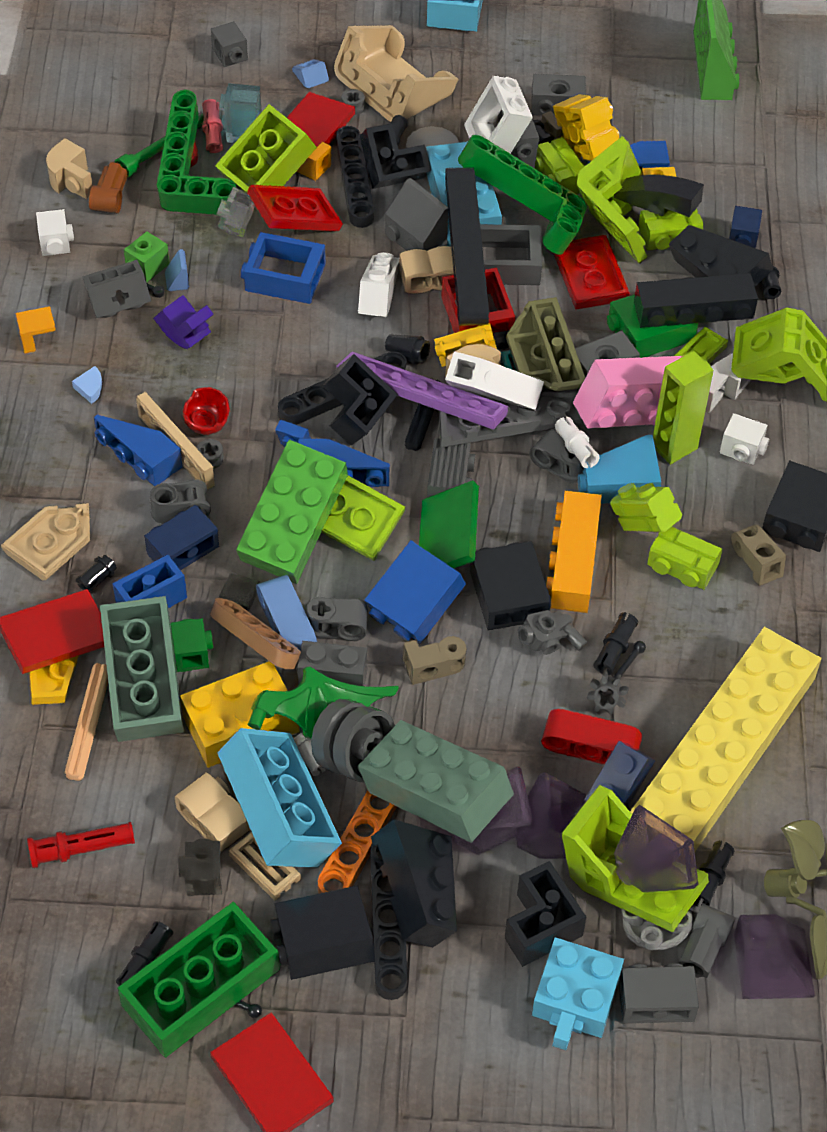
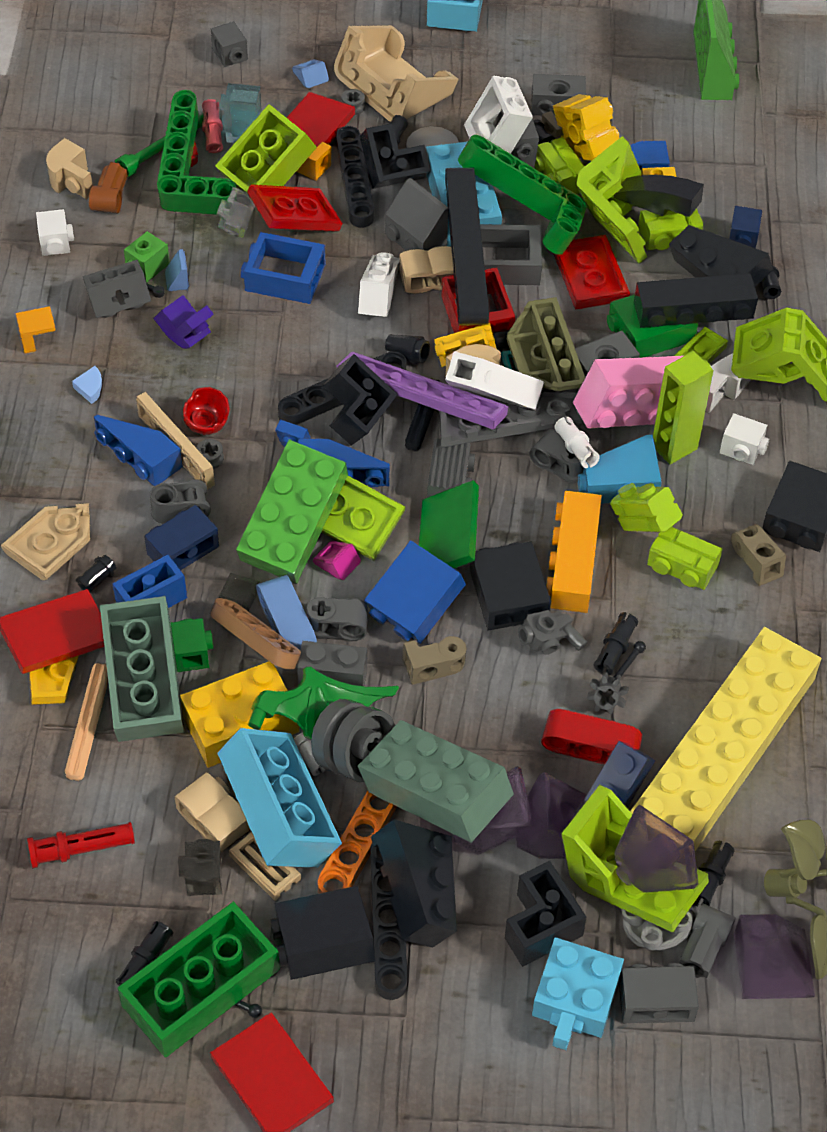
(337, 559): none -> dark pink slope

